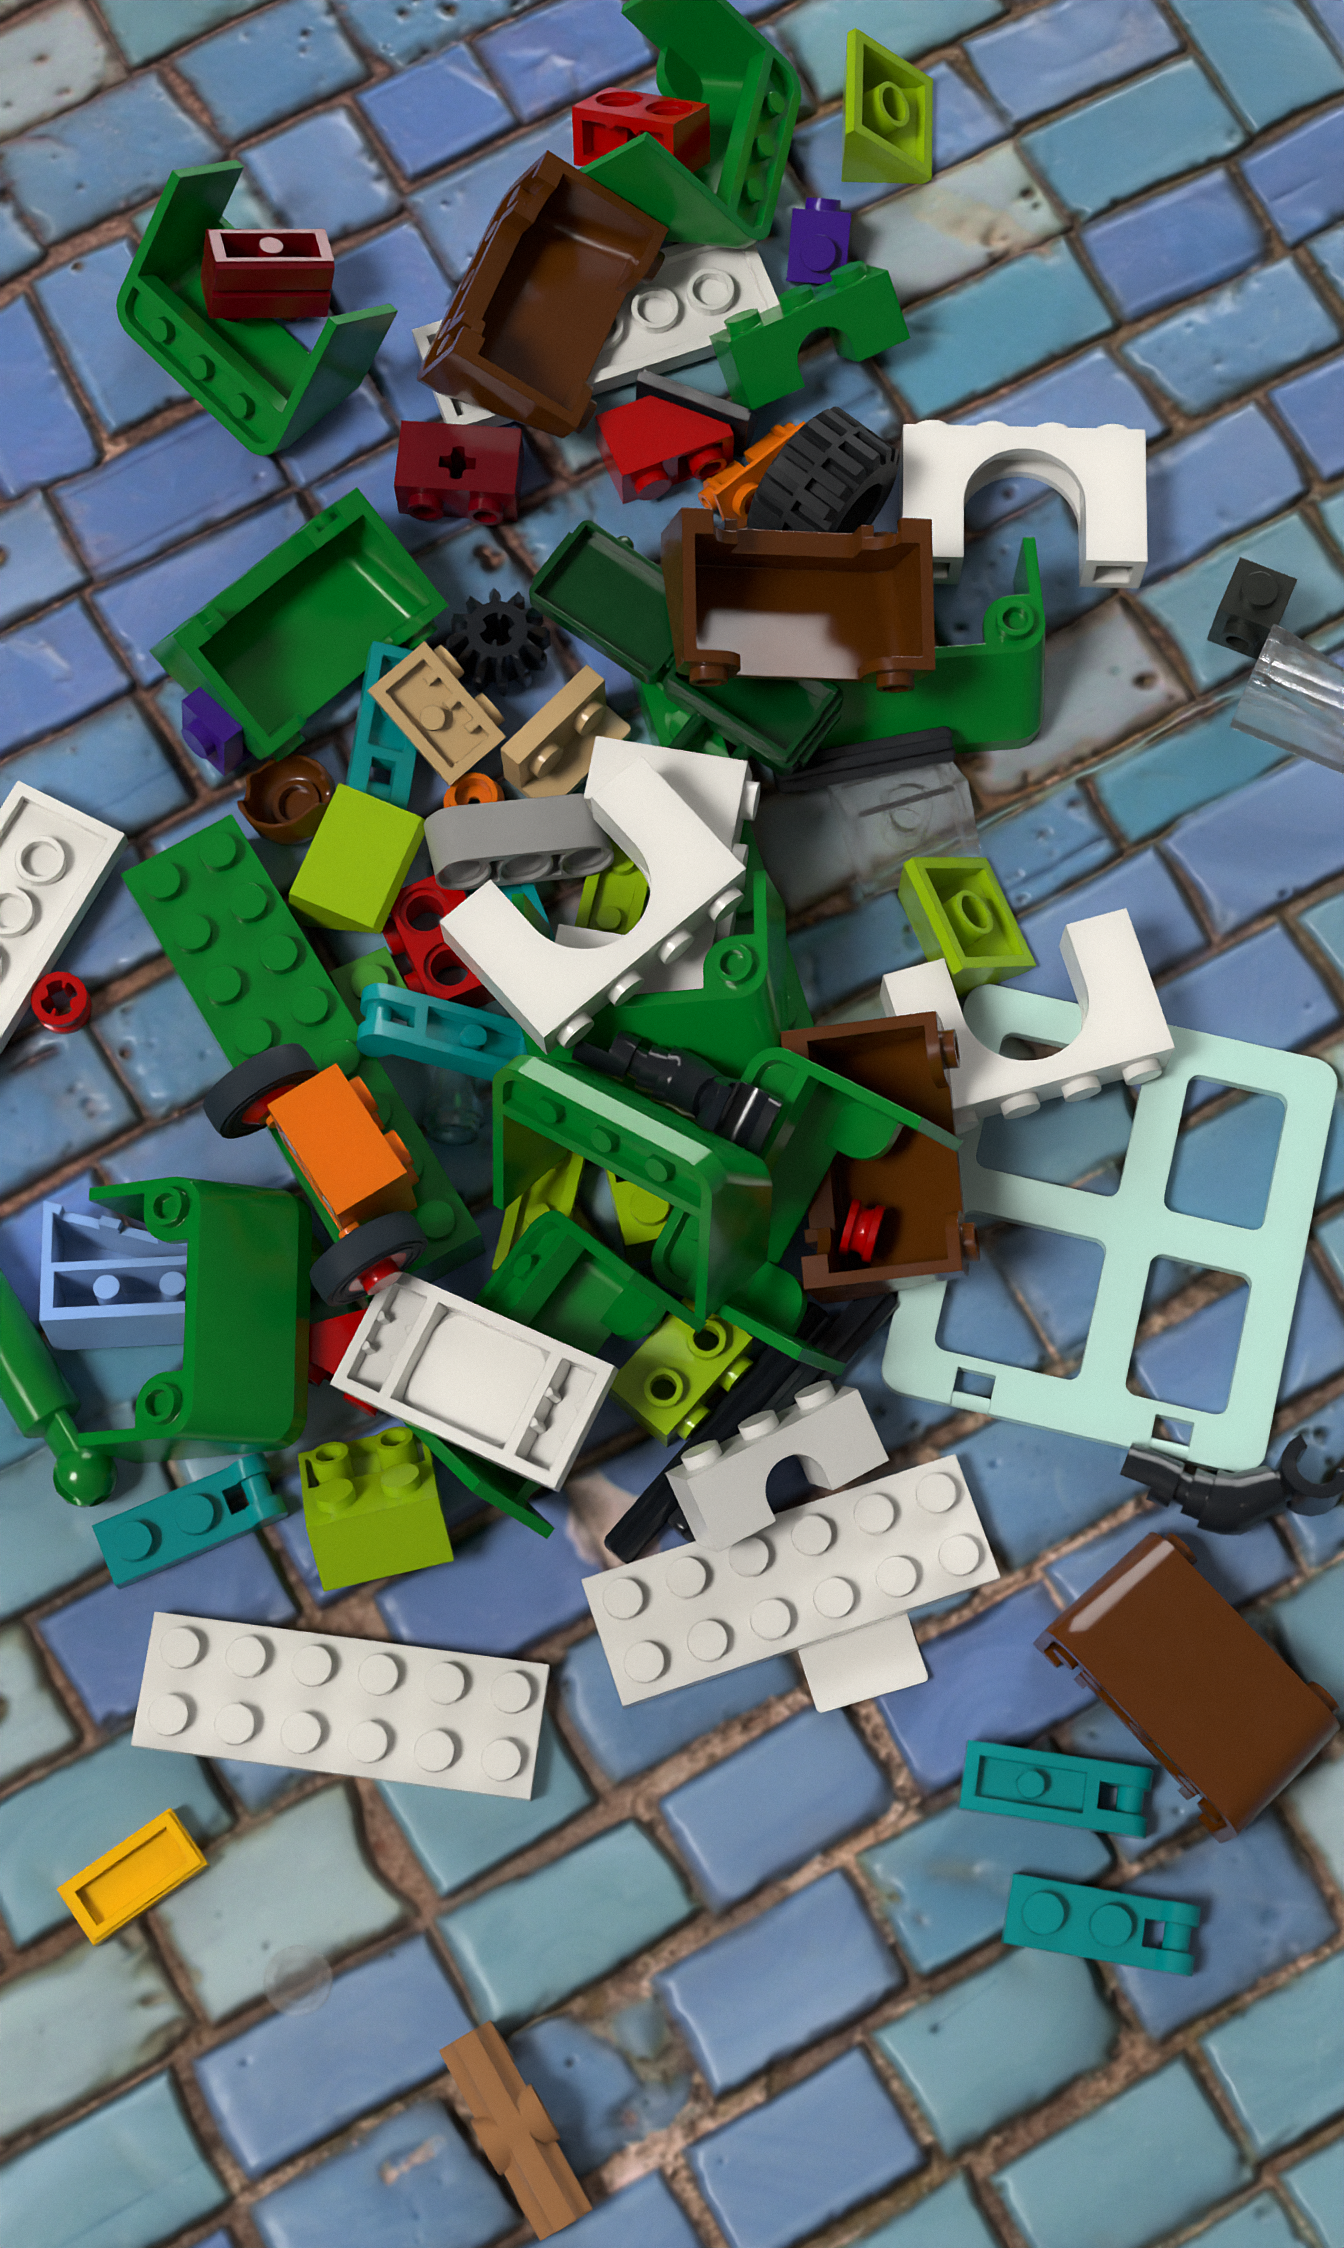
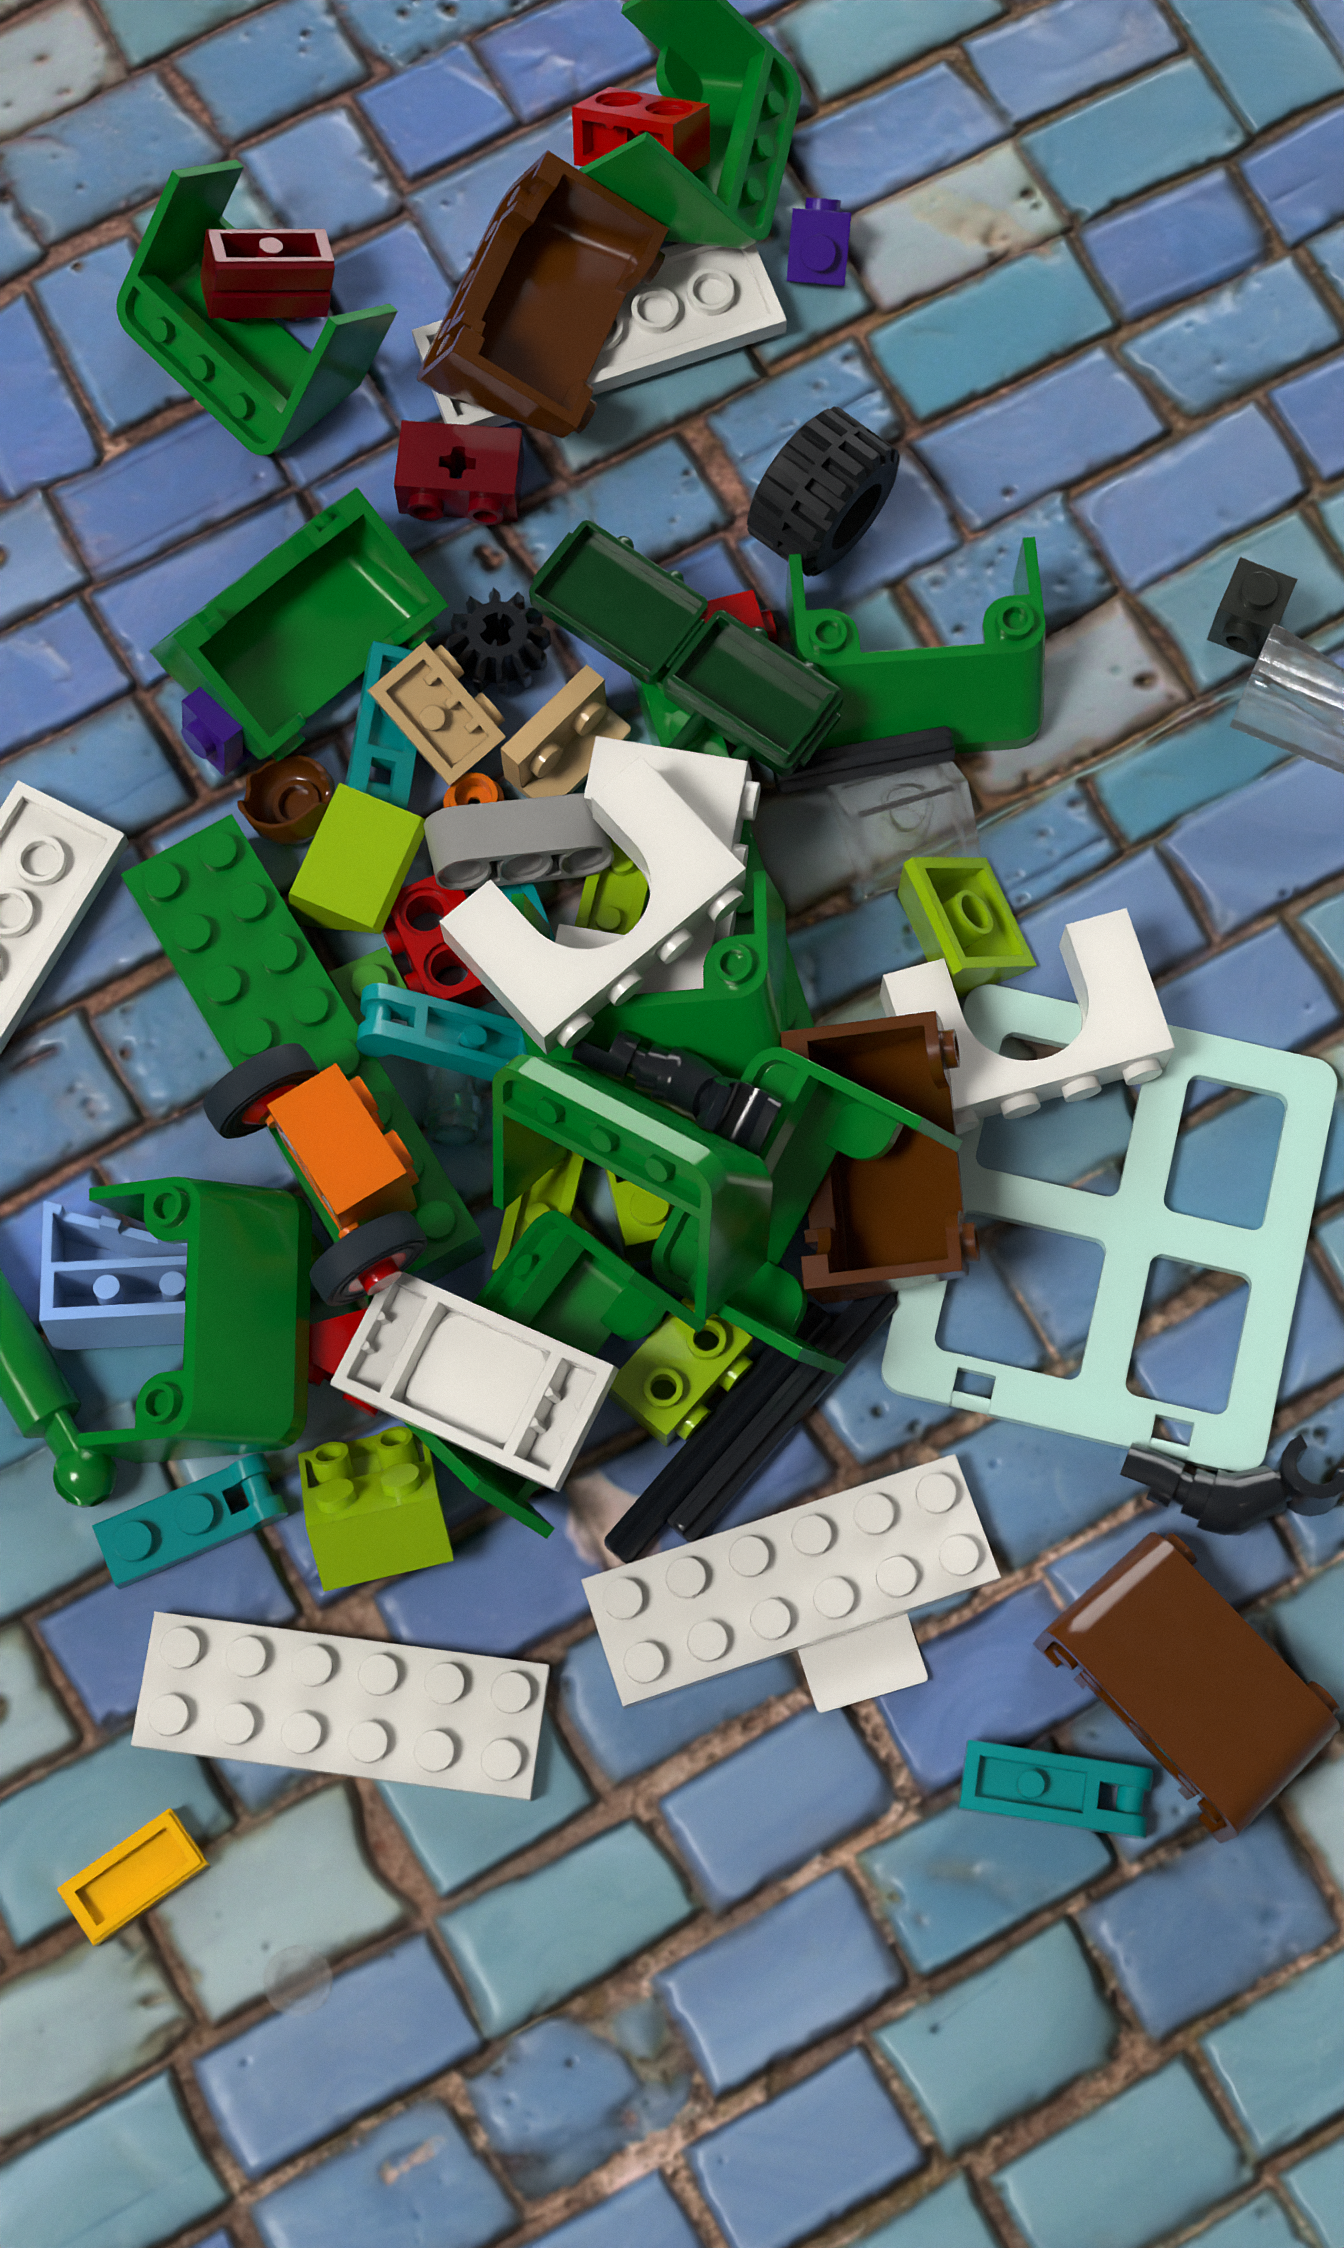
(42, 1000): red bush -> none
(515, 2130): medium nougat piece -> none
(660, 445): red slope -> none
(726, 1482): white arch -> none
(735, 485): orange hinge -> none
(741, 420): black slope -> none
(762, 348): green arch -> none
(799, 602): reddish brown windscreen -> none
(861, 1230): red bush -> none
(884, 116): lime slope -> none
(1092, 468): white arch -> none
(1098, 1924): teal plate -> none

